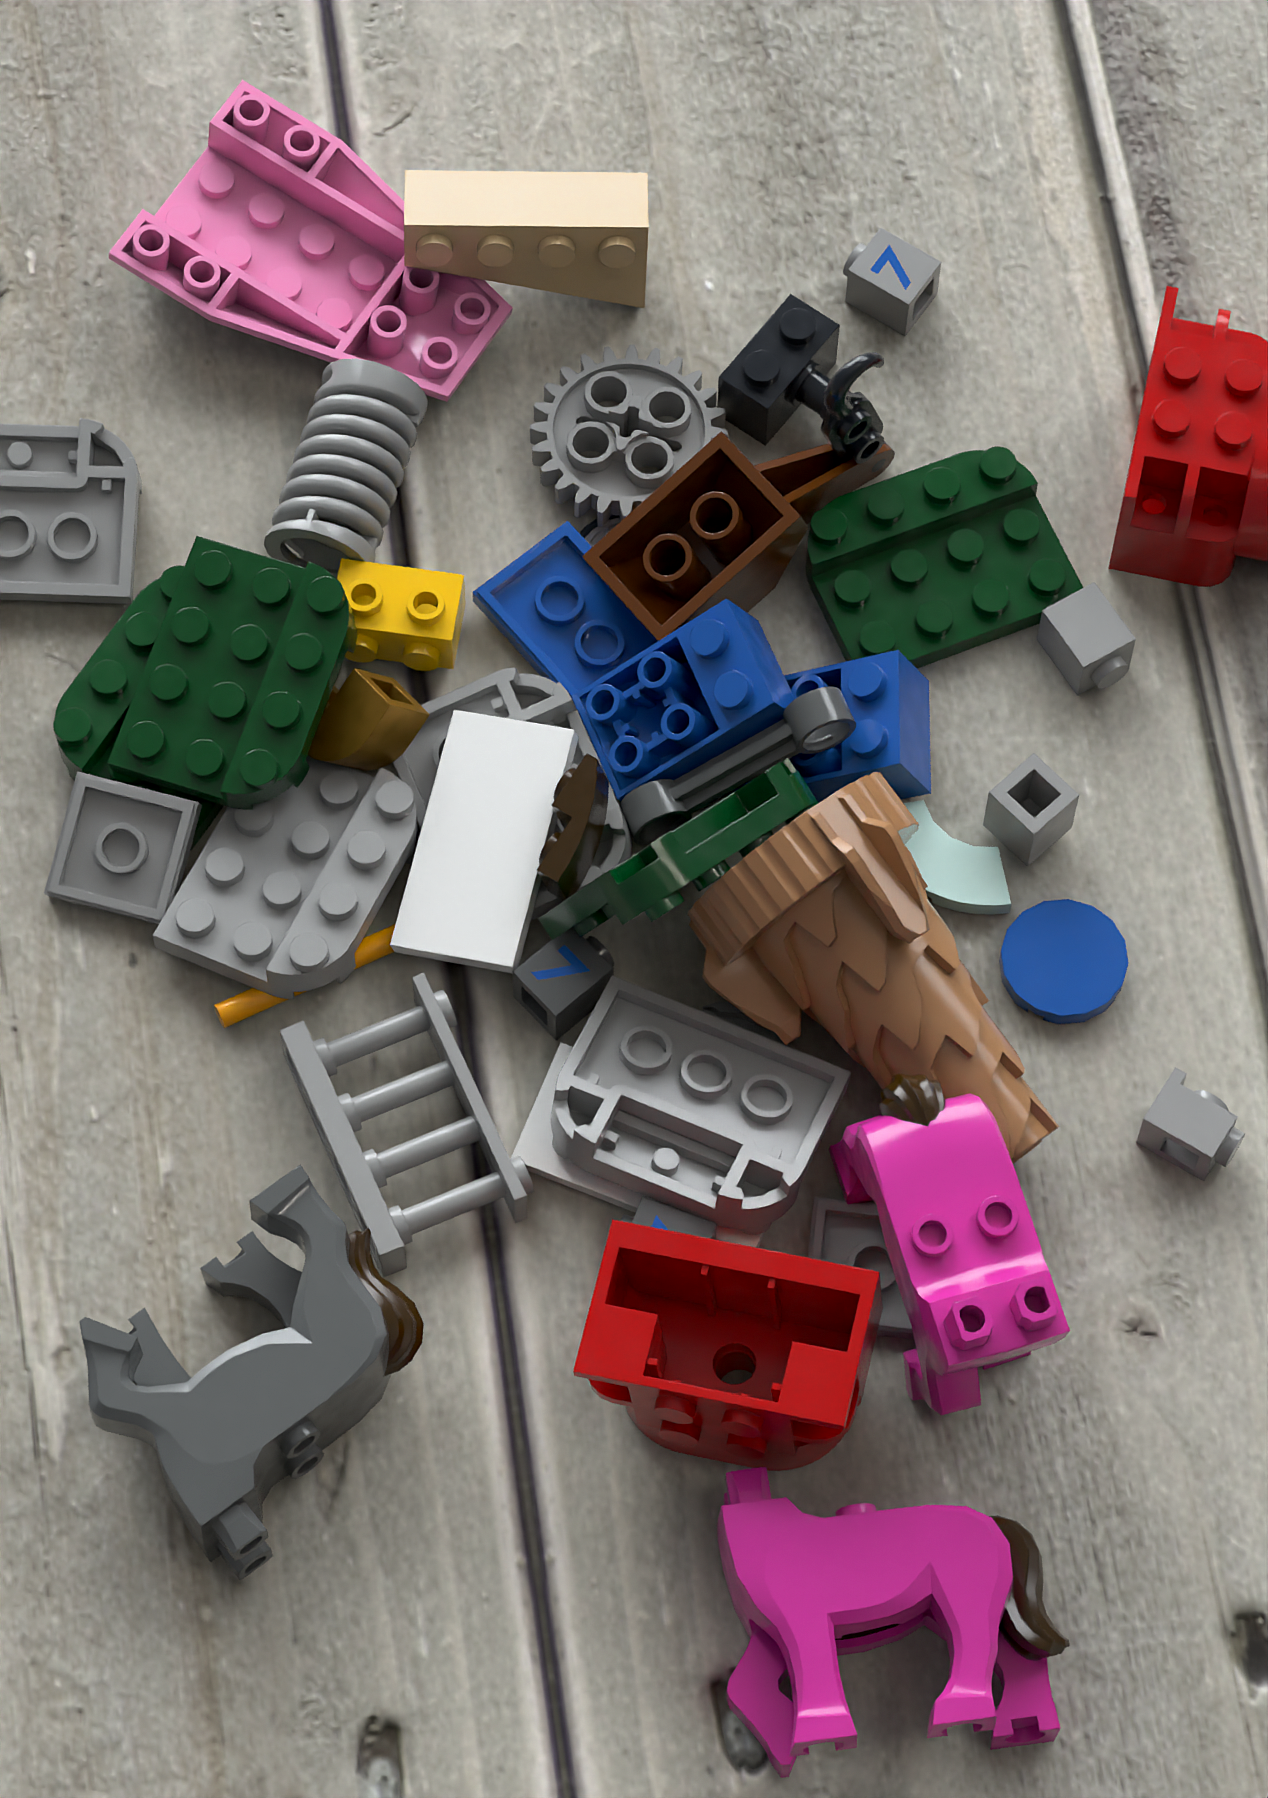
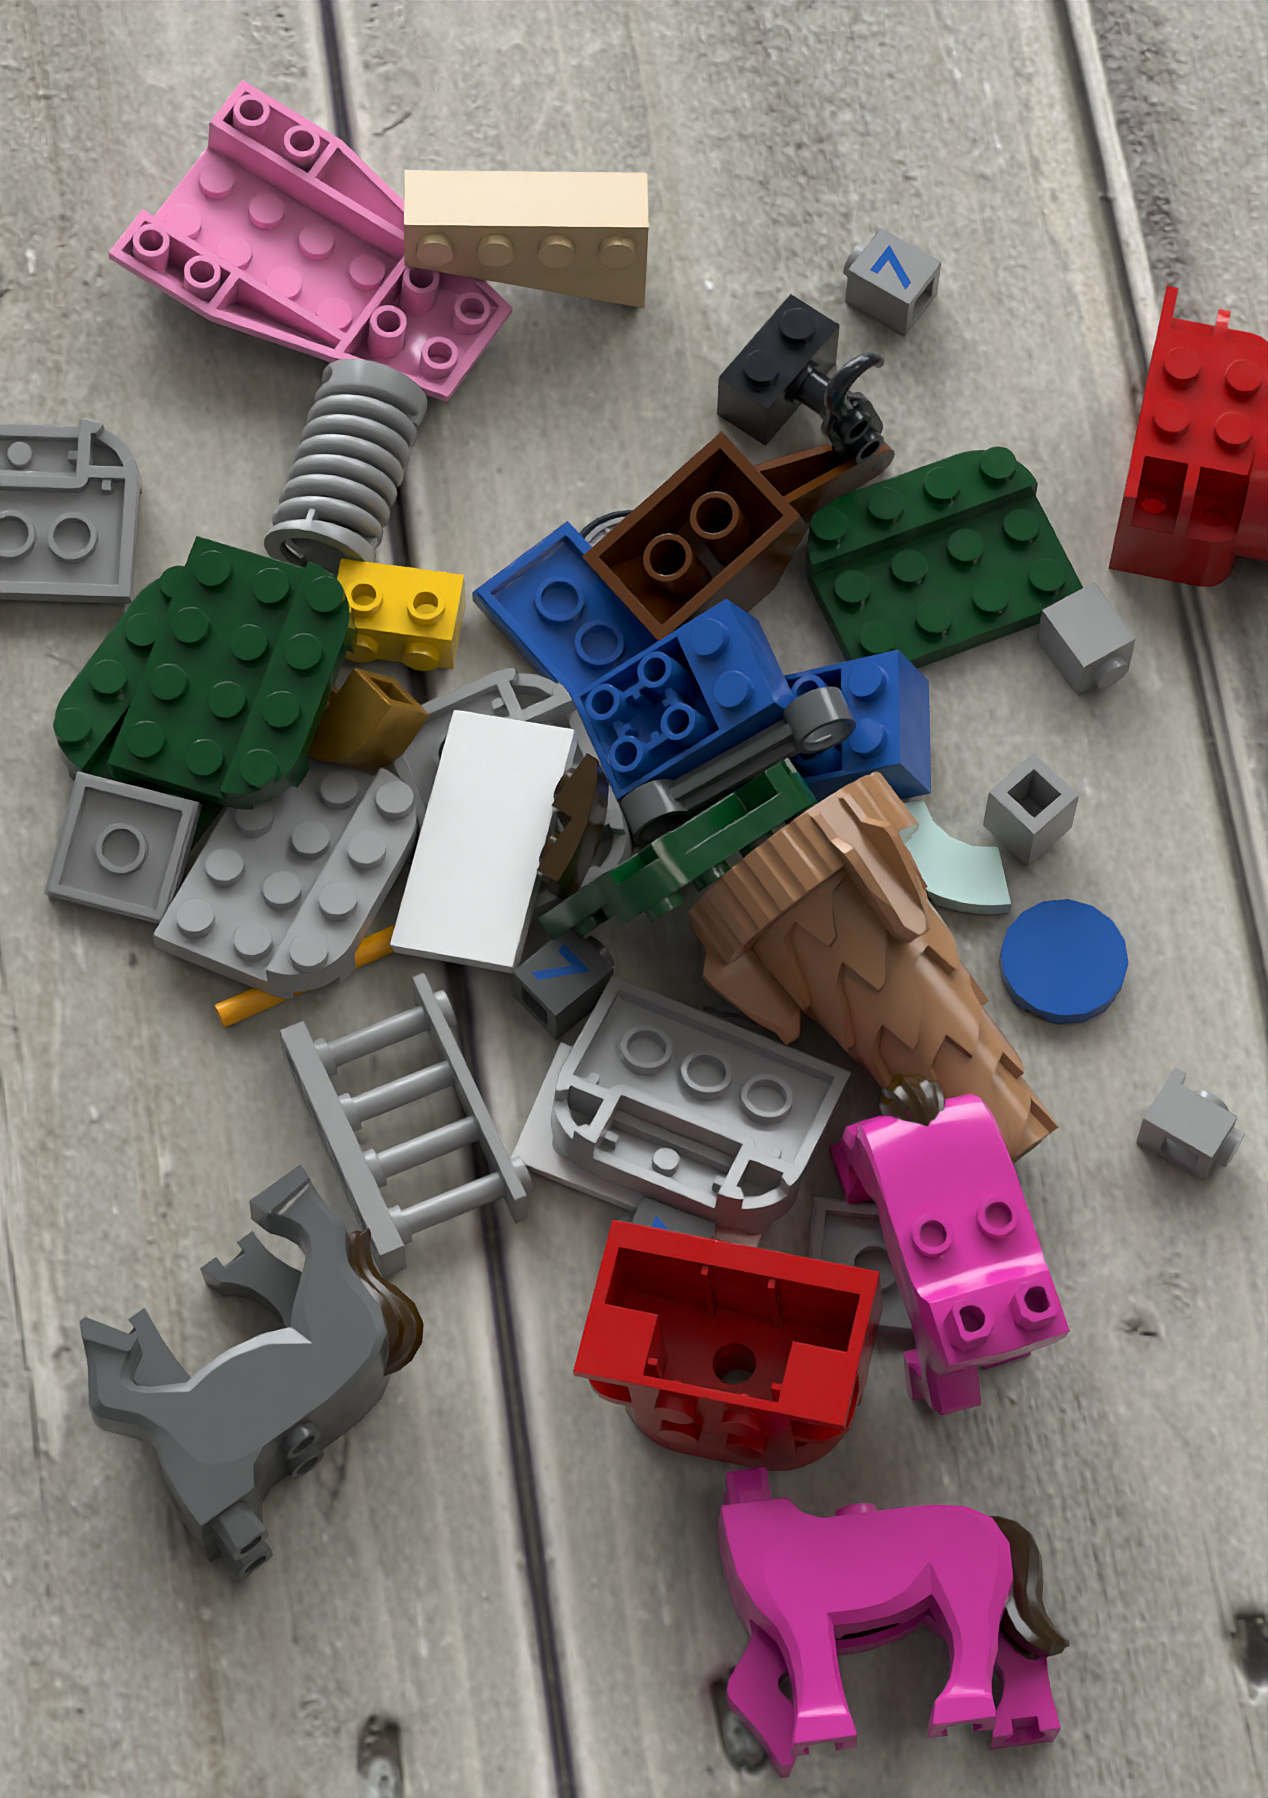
(643, 393): light grey gear -> none

